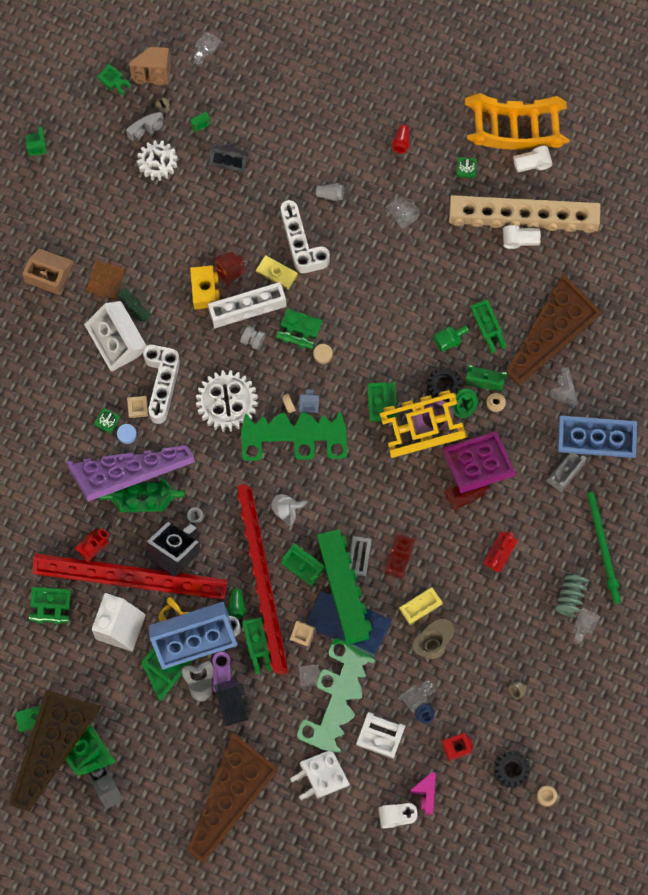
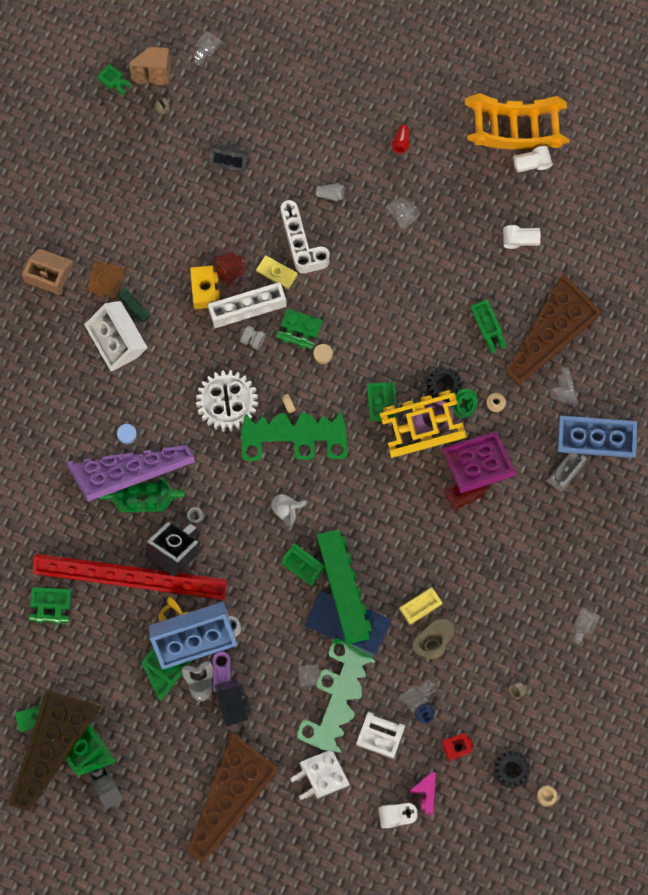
(36, 143): green panel -> none
(92, 543): red hips -> none
(107, 420): green tile -> none
(118, 622): white slope -> none
(137, 407): tan plate -> none
(150, 123): light grey slope -> none
(162, 154): white gear -> none
(162, 385): white beam -> none
(200, 122): green tile -> none
(236, 604): green cone -> none
(256, 642): green hinge -> none
(263, 586): red plate -> none
(303, 633): tan plate -> none
(309, 403): sand blue tile -> none
(361, 540): light grey tile -> none
(399, 556): clear red slope -> none
(449, 337): green piece -> none
(466, 167): green tile -> none
(485, 378): green hinge -> none
(500, 551): red hinge -> none
(533, 208): tan brick -> none
(570, 595): sand green piece -> none
(612, 582): green bar -> none

